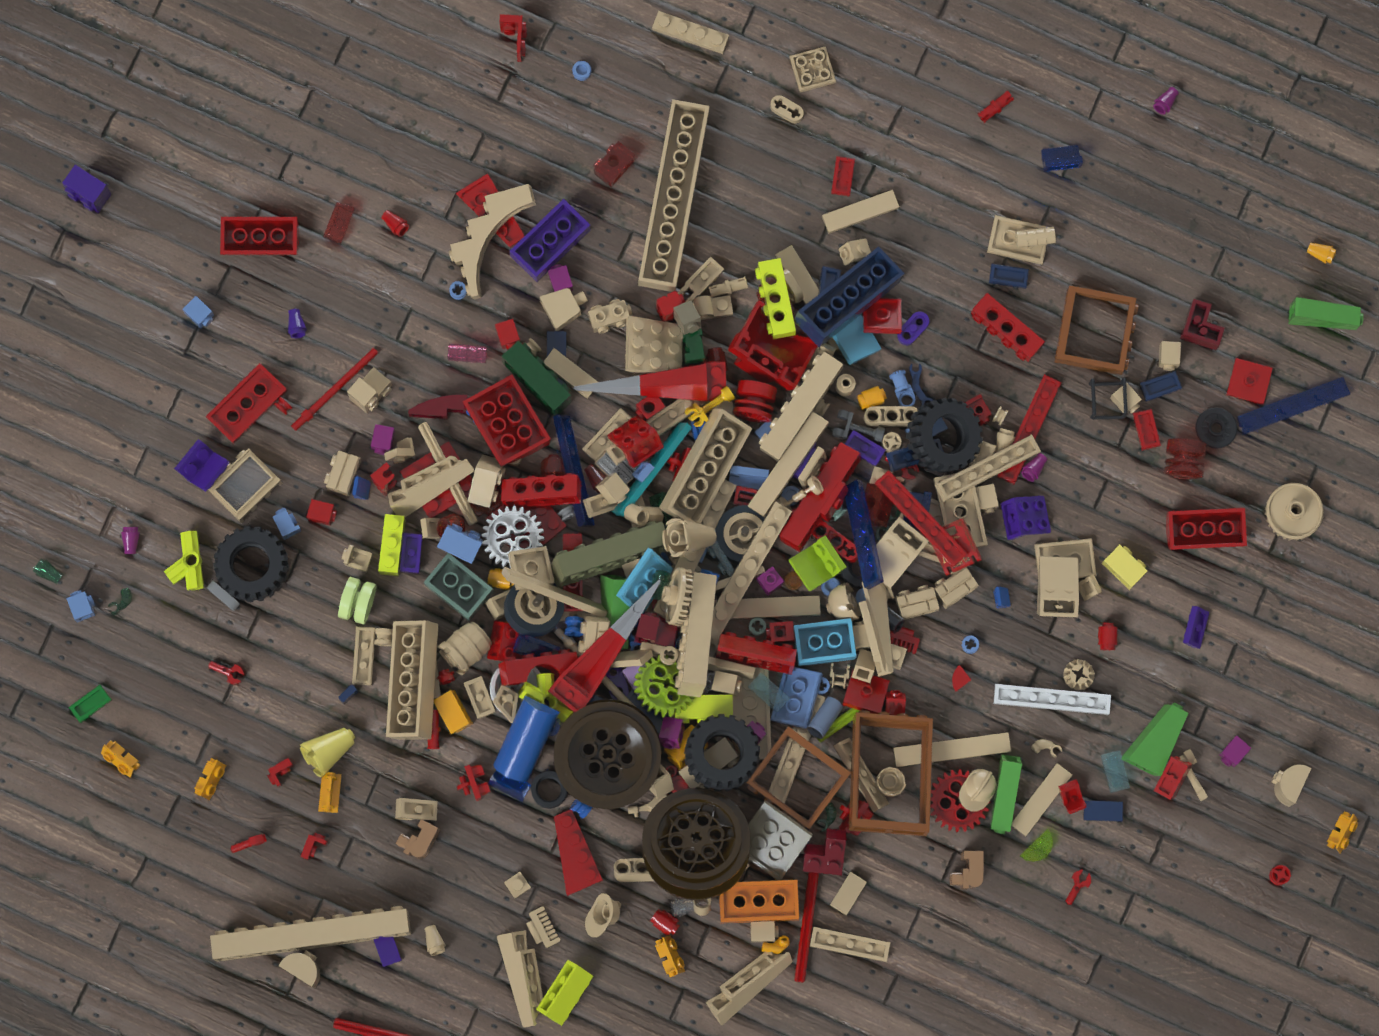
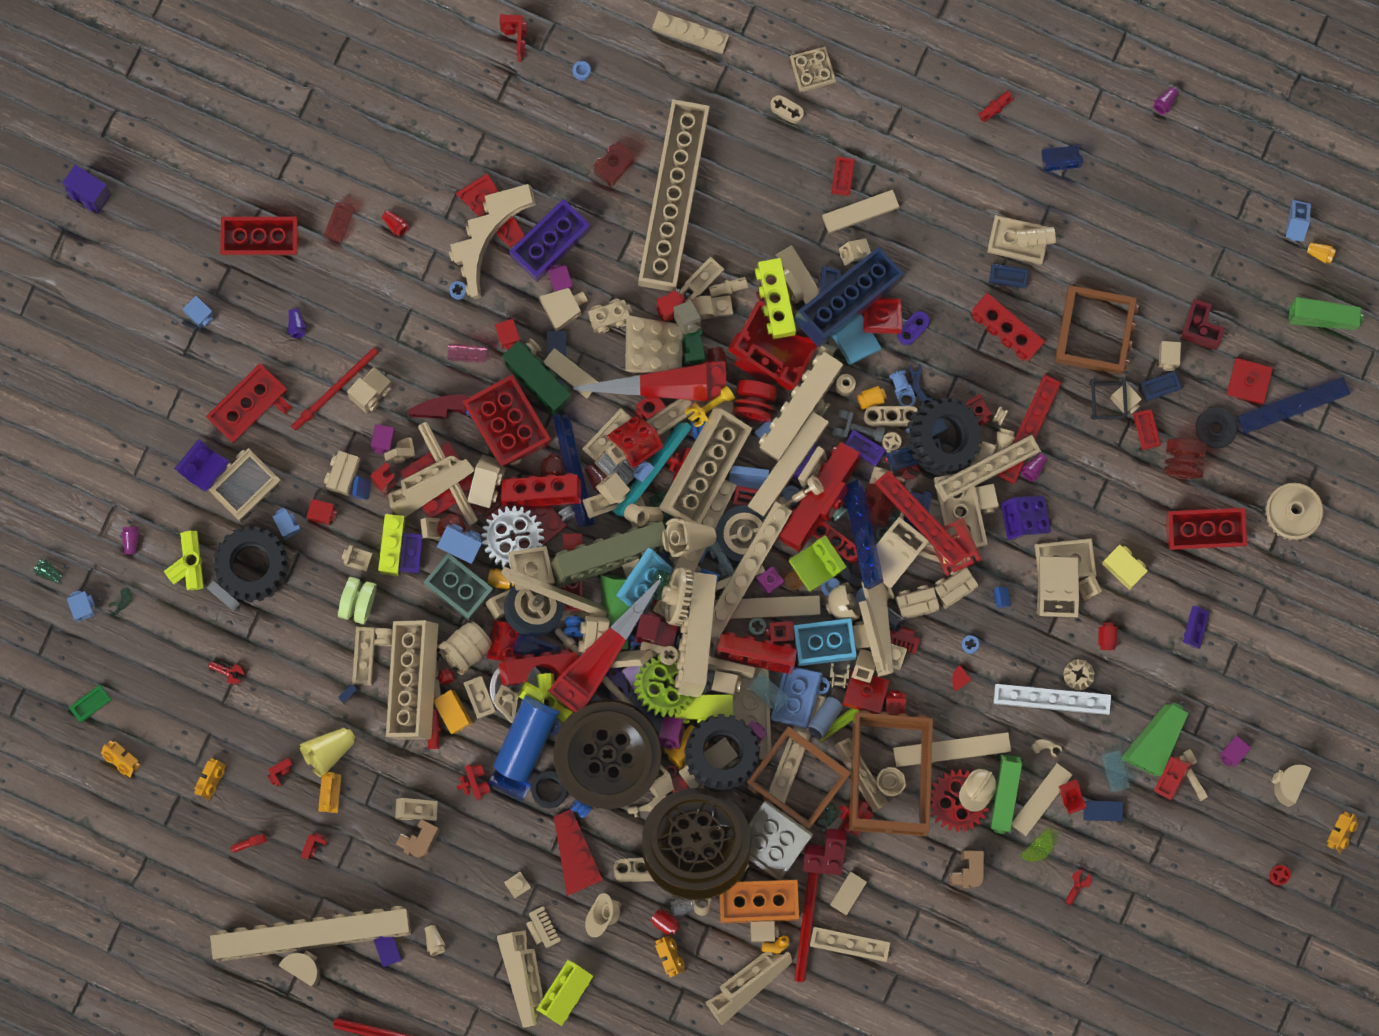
(1298, 220): none -> medium blue slope

